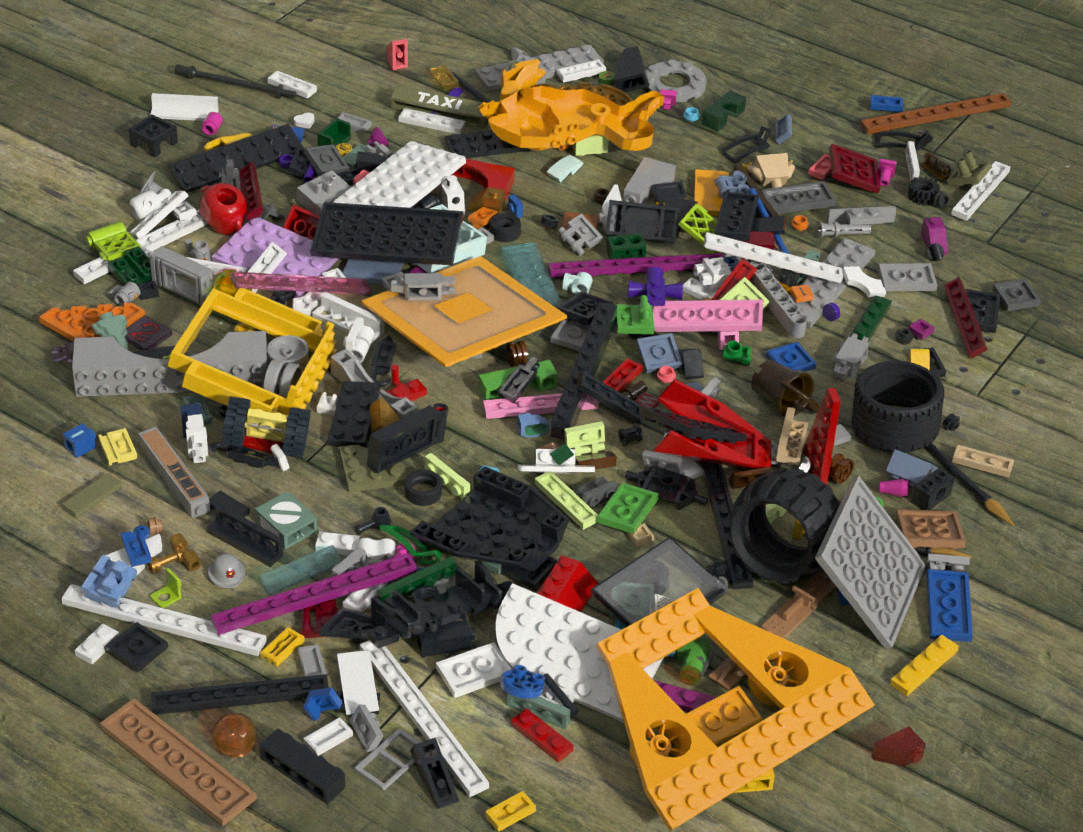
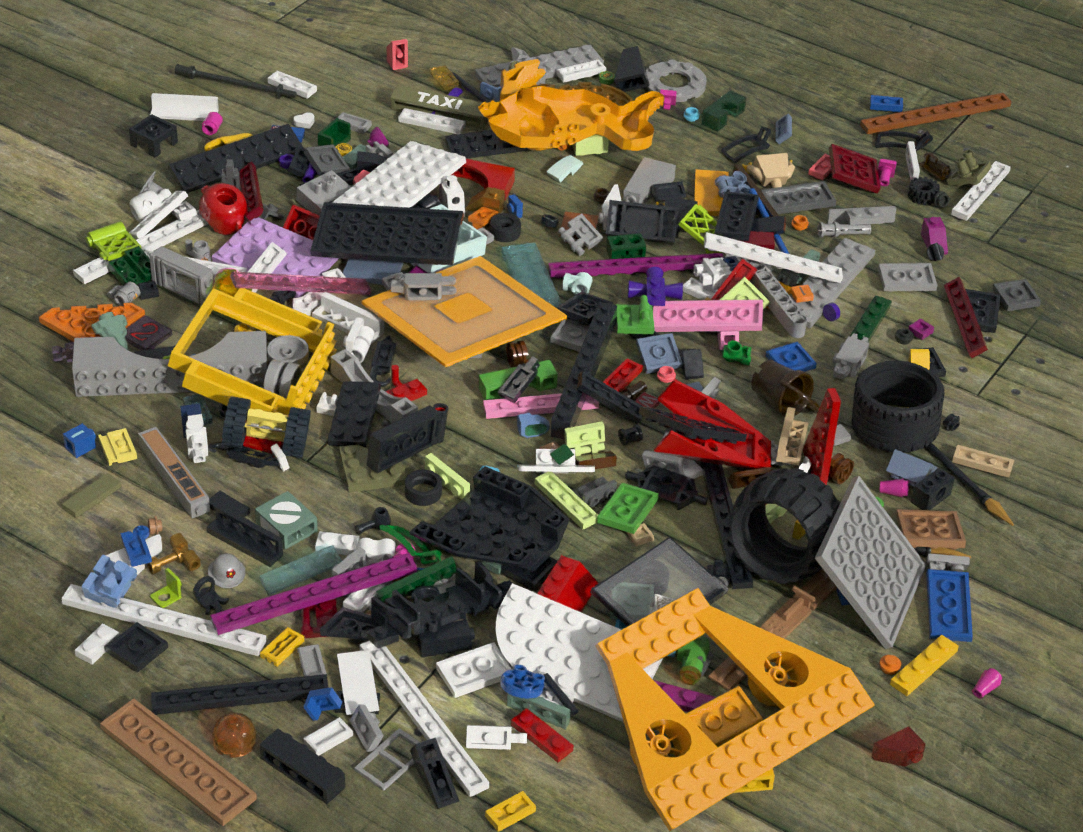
(207, 596): none -> black piece
(381, 415): pearl gold slope -> none
(490, 91): none -> light blue bracket
(492, 737): none -> white plate
(870, 286): white tile -> none
(890, 664): none -> orange plate
(987, 682): none -> dark pink cone

